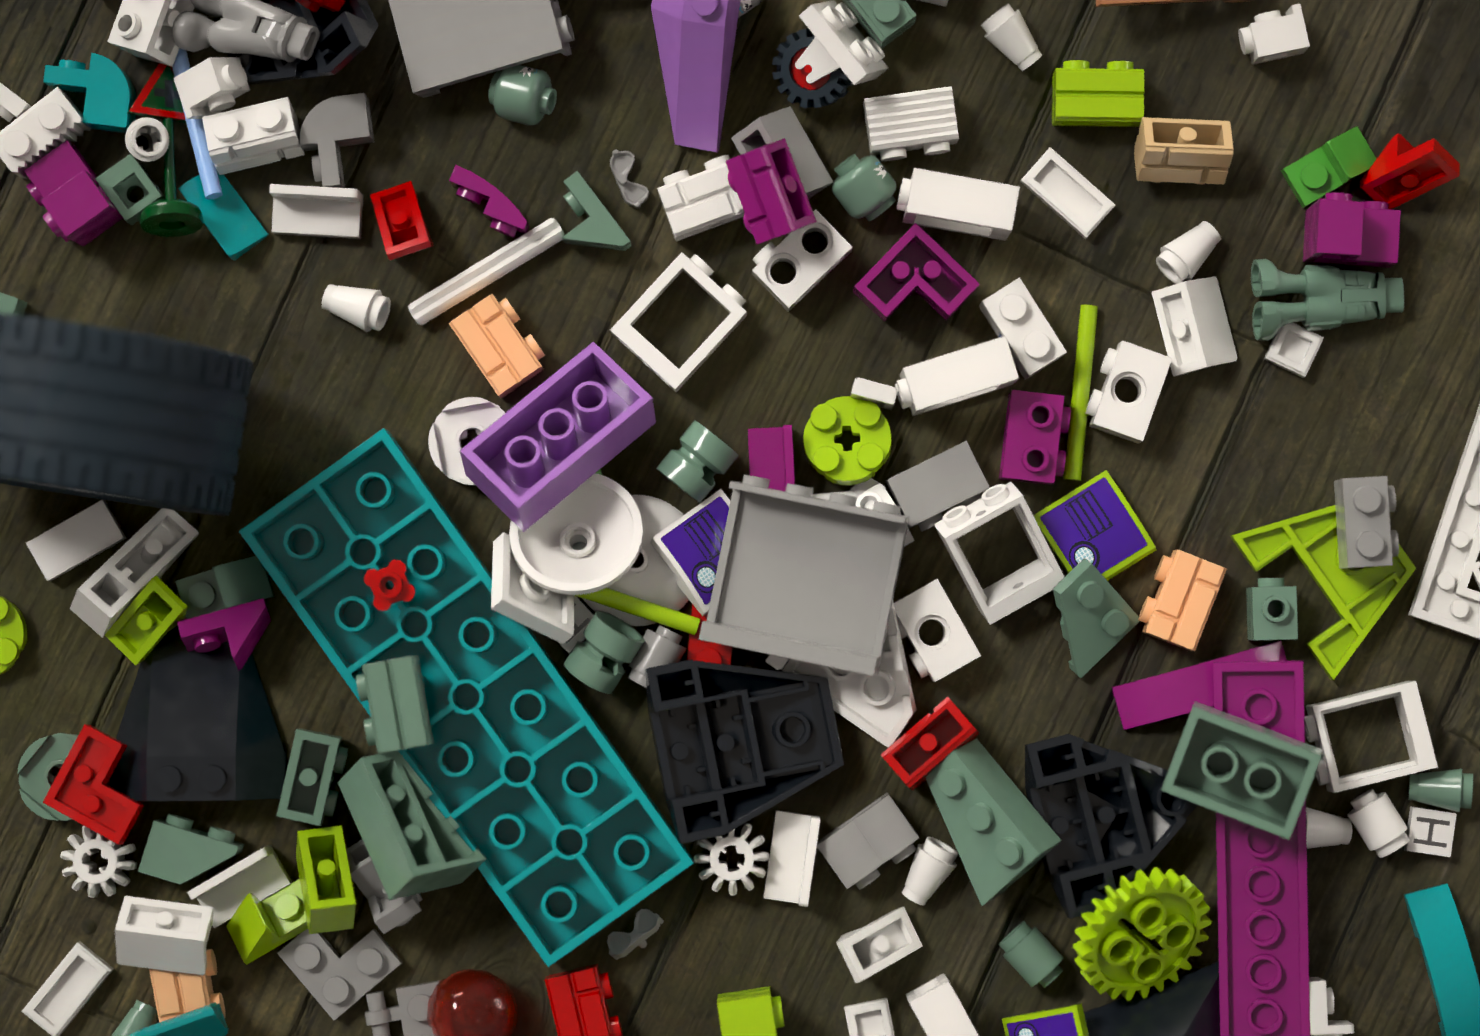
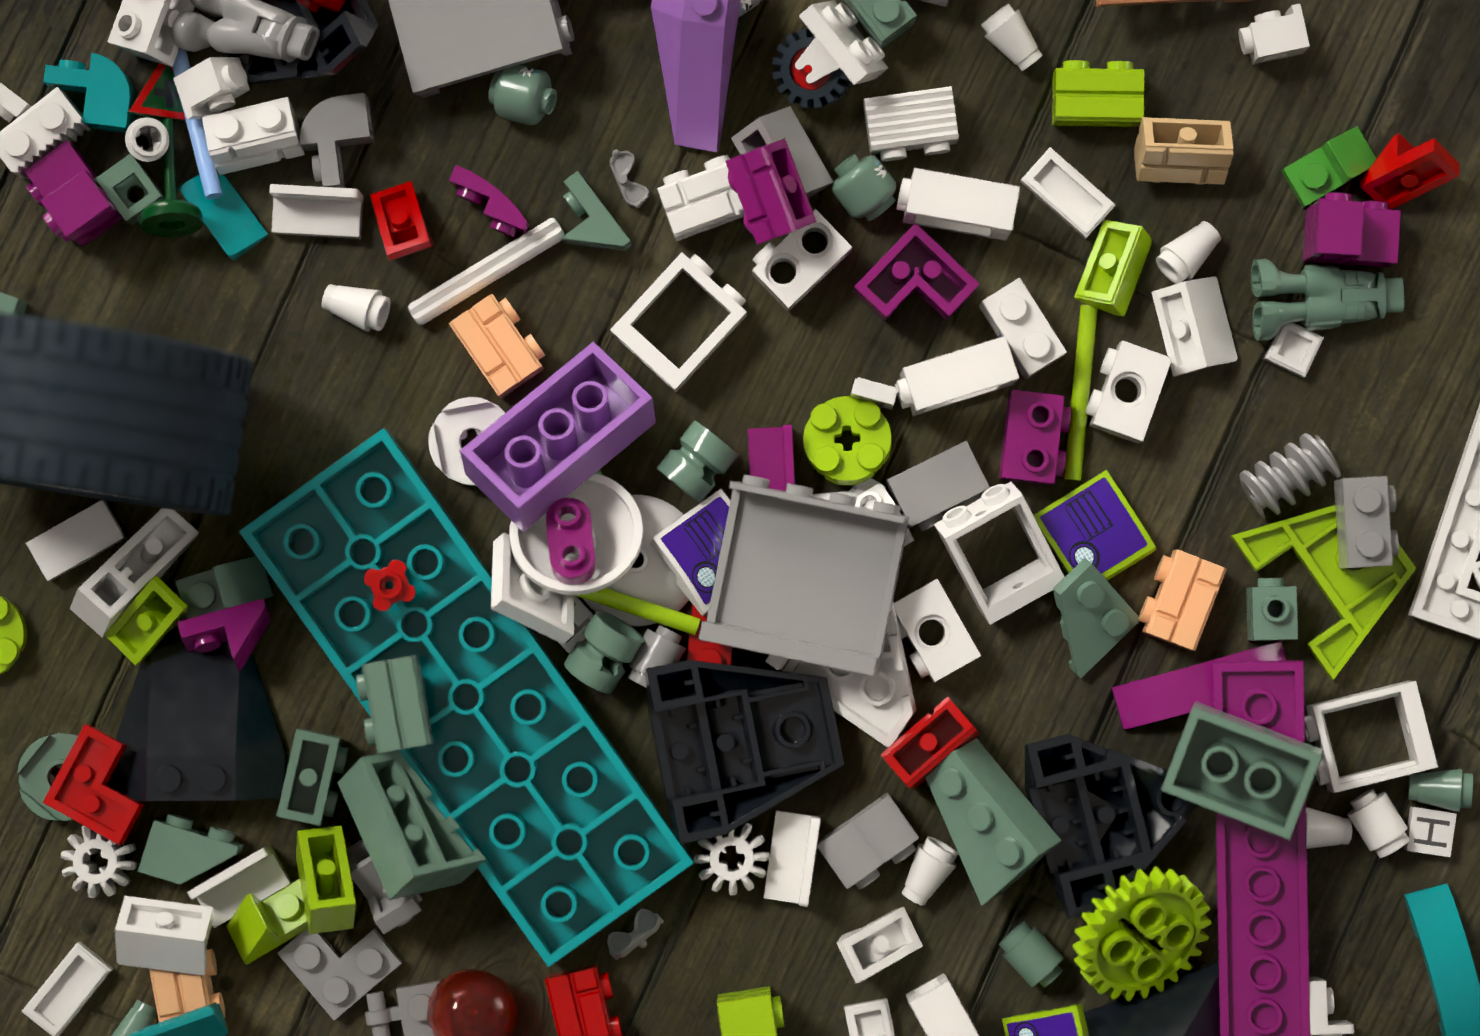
(569, 538): none -> magenta plate
(1114, 267): none -> lime slope
(1289, 474): none -> light grey piece

